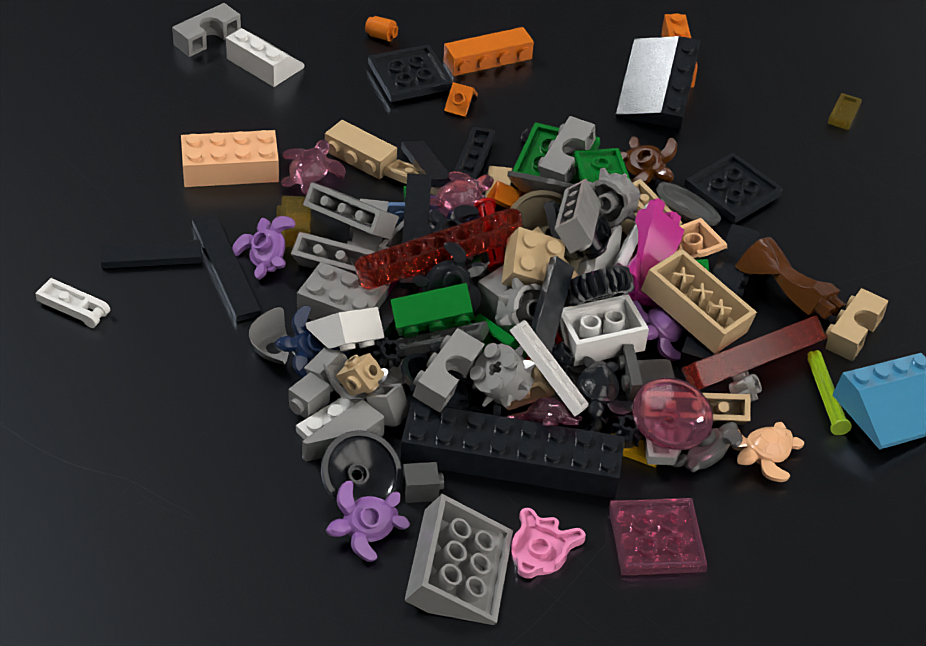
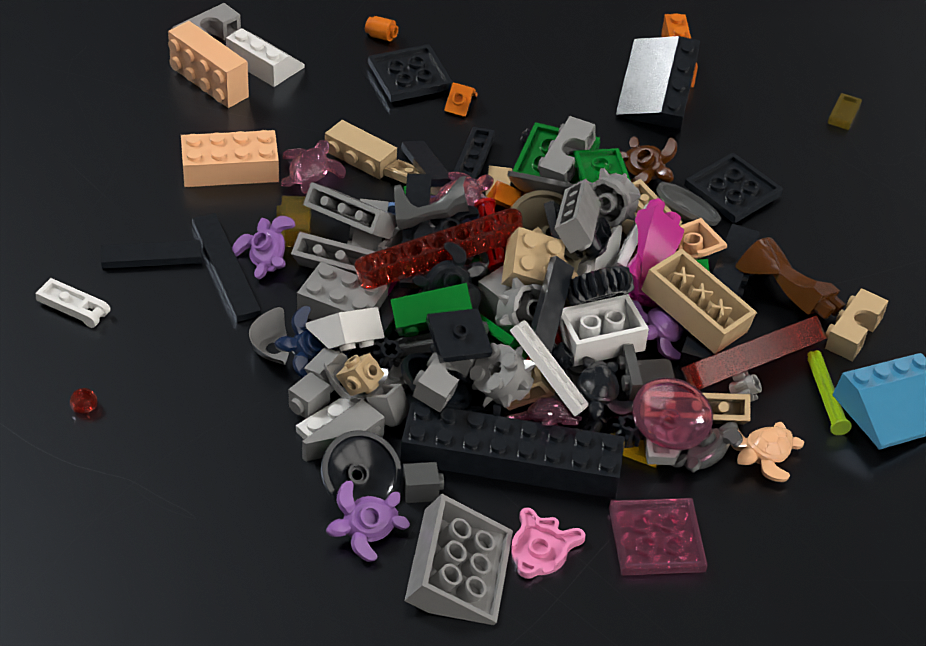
(83, 400): none -> clear red plate
(208, 64): none -> light nougat brick
(450, 204): none -> dark grey animal
(459, 335): none -> black plate
(488, 51): orange brick -> none

